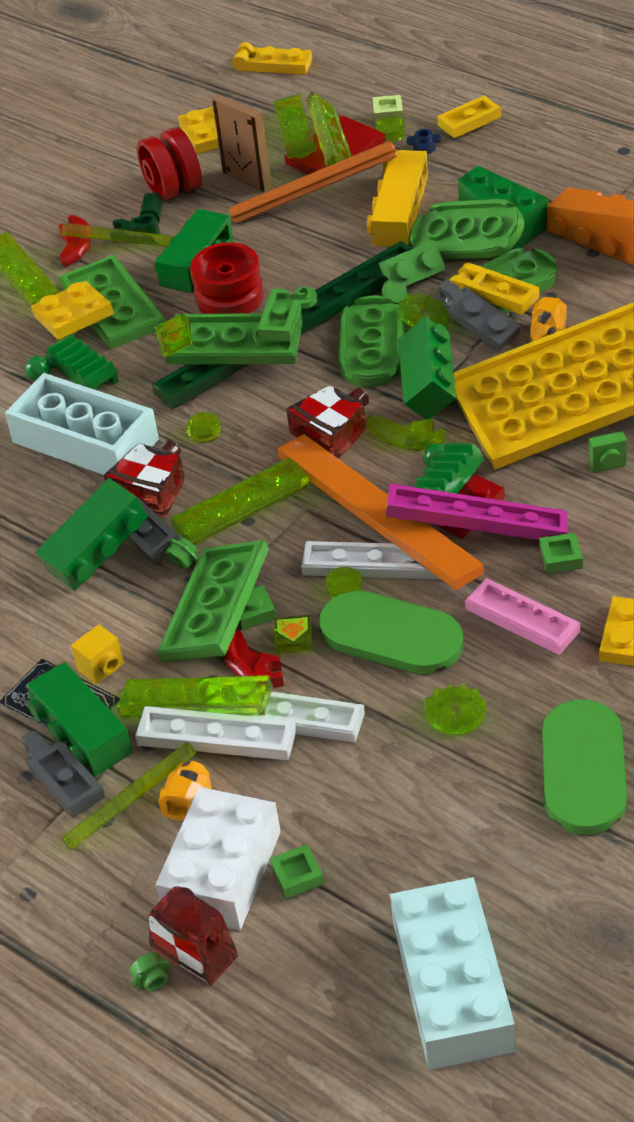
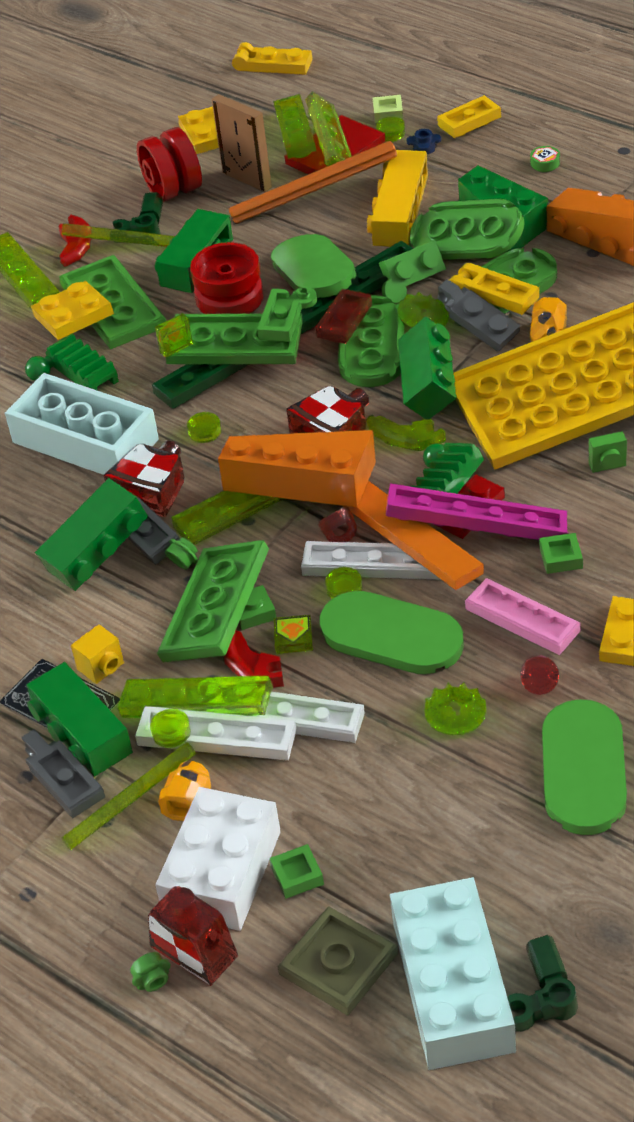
(170, 728): none -> clear neon green tile
(300, 466): none -> orange wedge
(313, 263): none -> bright green tile
(335, 520): none -> clear red tile
(338, 960): none -> olive tile
(344, 316): none -> clear red plate
(539, 674): none -> clear red tile
(545, 158): none -> tile
(557, 994): none -> dark green bar

